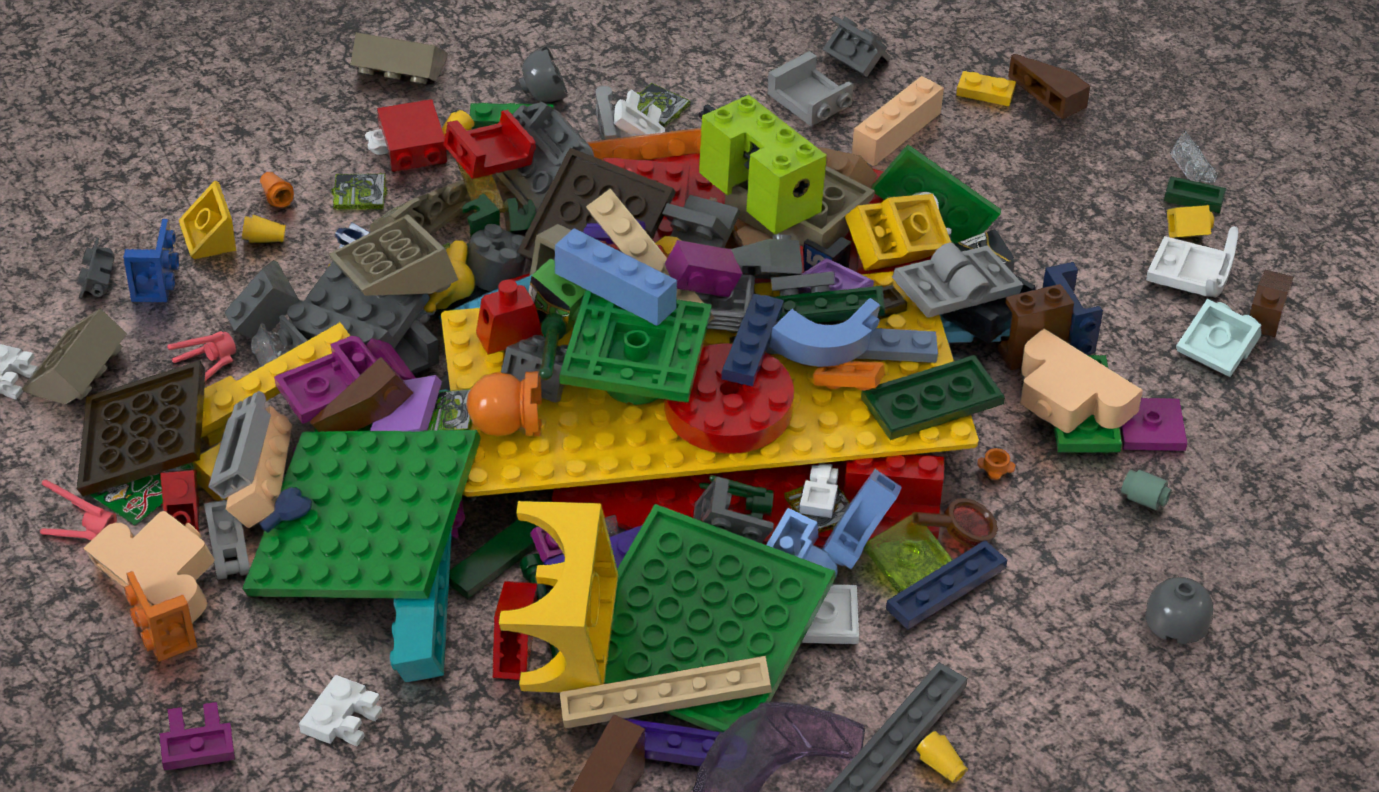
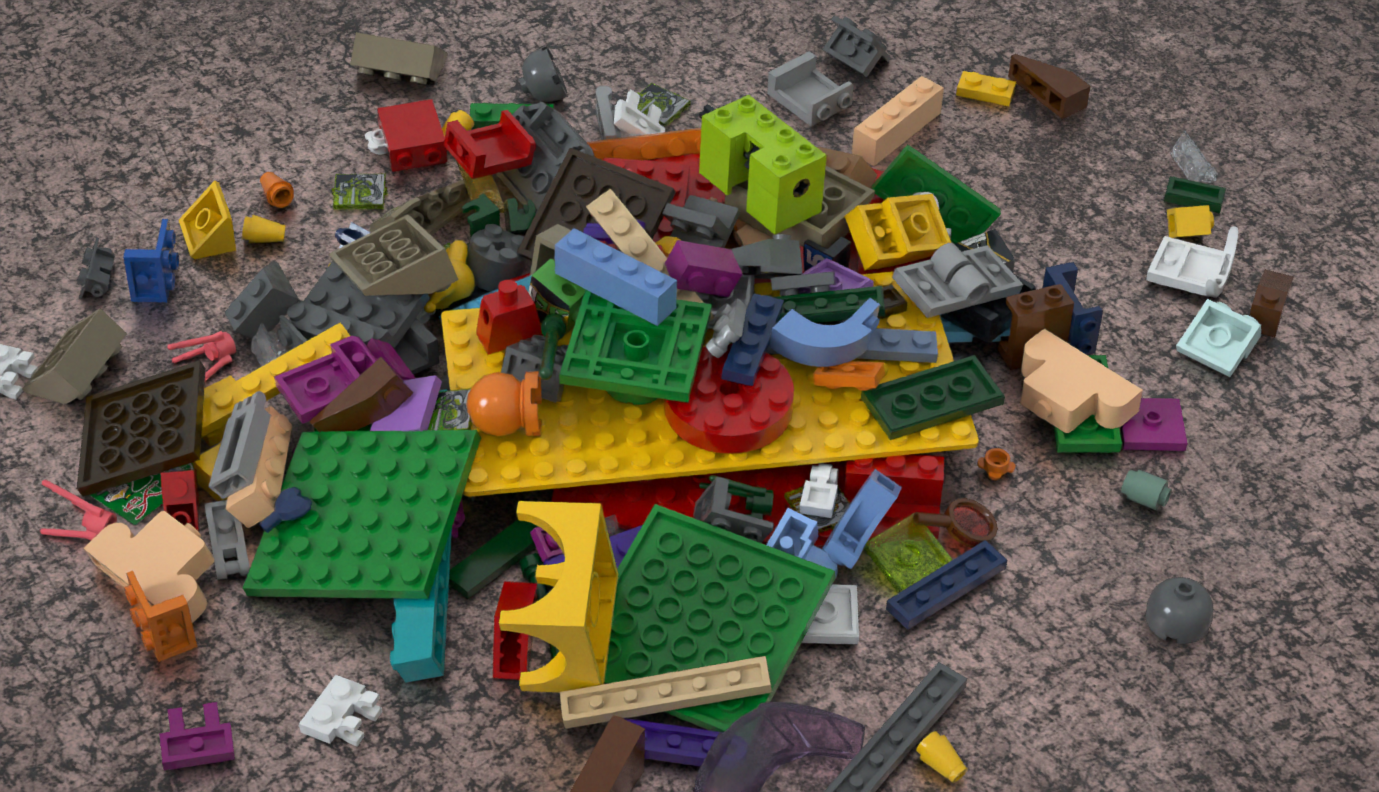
(727, 327): none -> light grey plate

